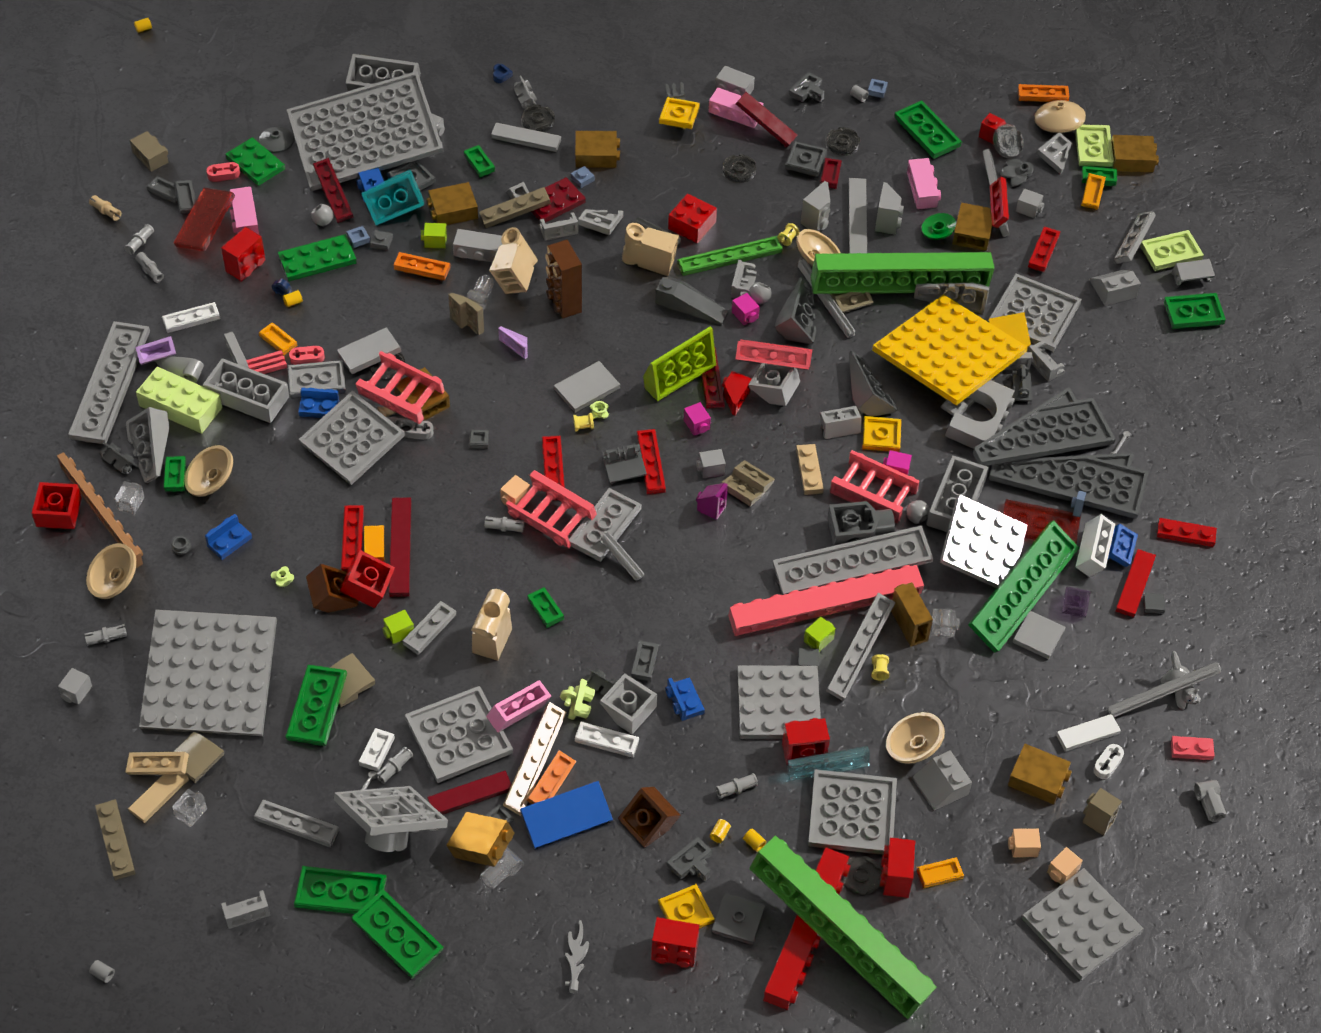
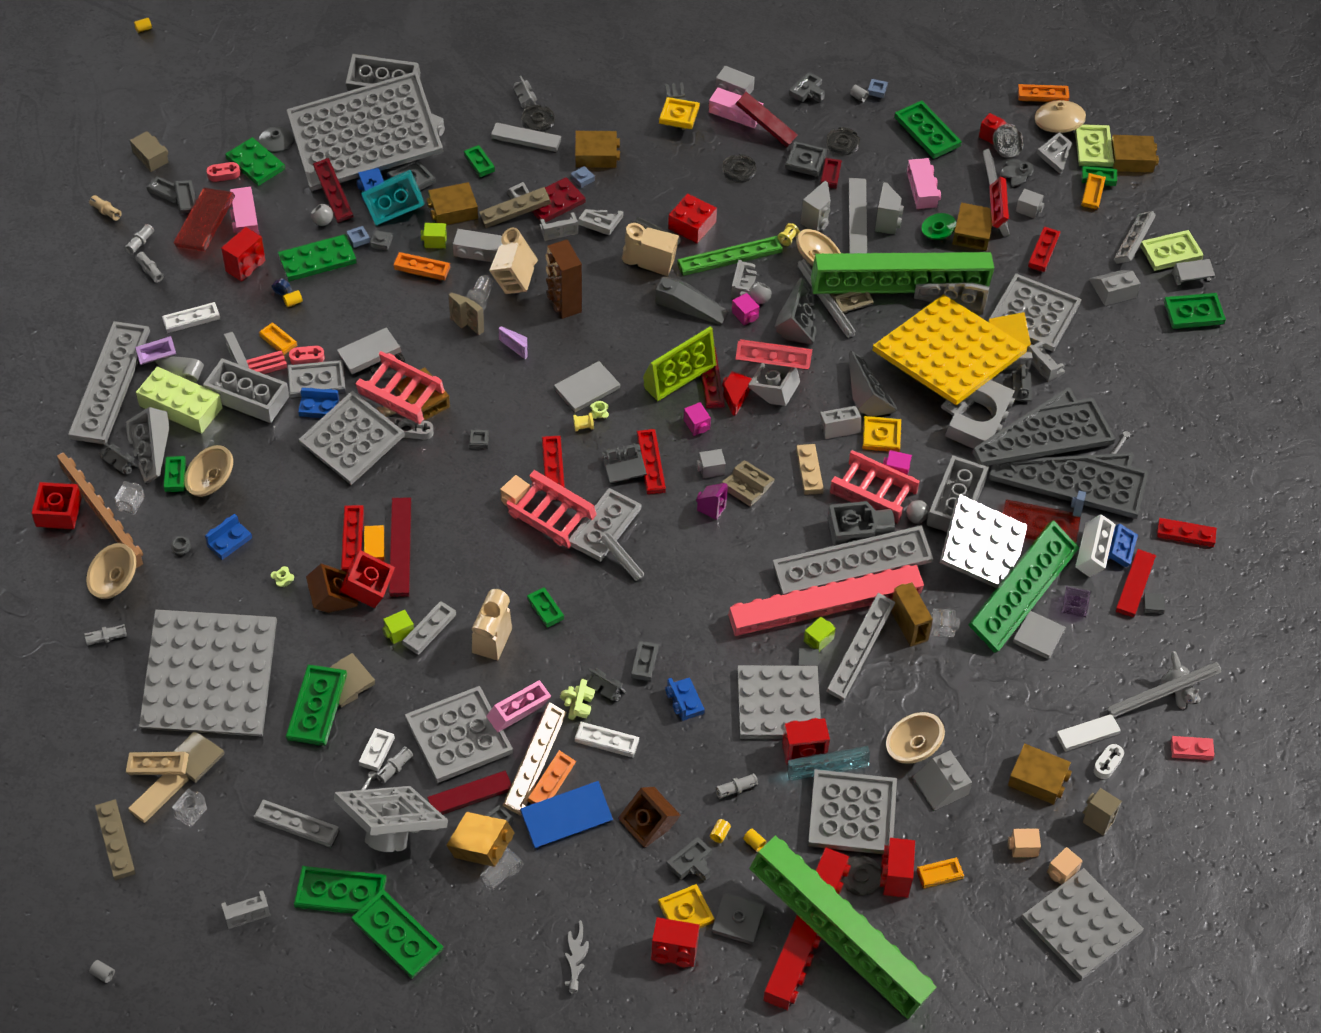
(75, 686): light grey brick -> none
(501, 73): dark blue tile -> none
(504, 524): light grey pin -> none
(629, 703): light grey slope -> none
(880, 667): light yellow bush -> none
(1209, 794): light grey piece -> none

